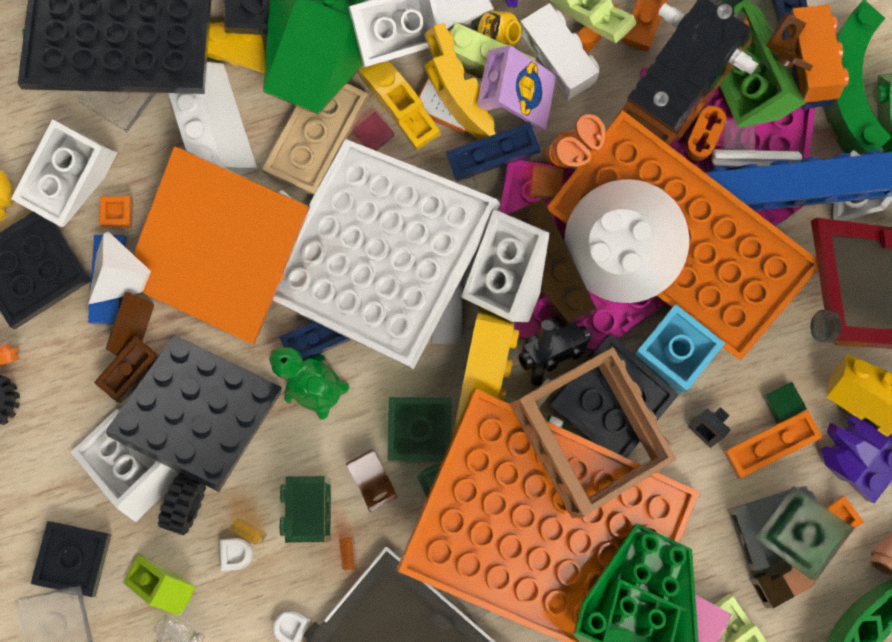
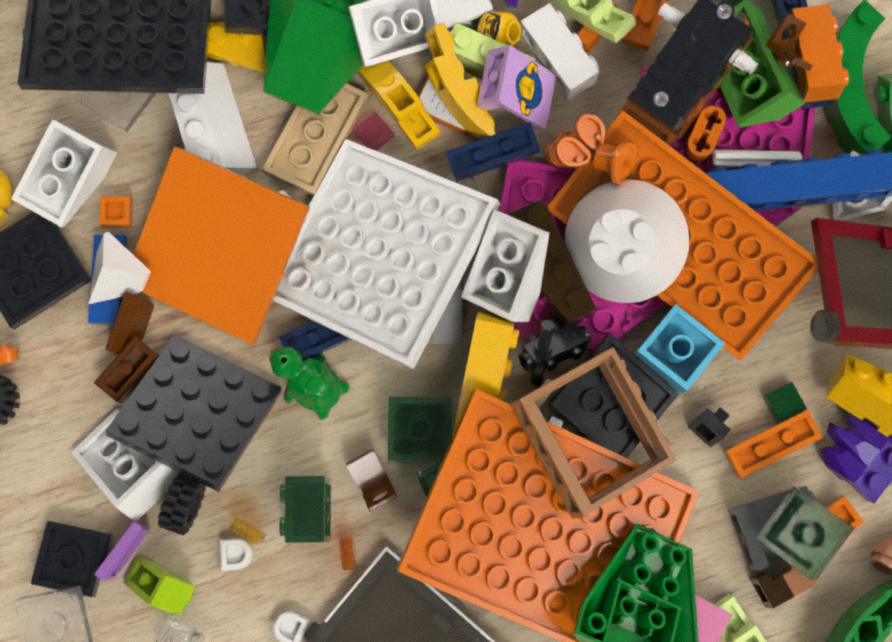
(123, 551): none -> medium lavender tile
(546, 182): clear yellow tile -> none
(616, 160): none -> orange piece
(738, 138): clear tile -> none

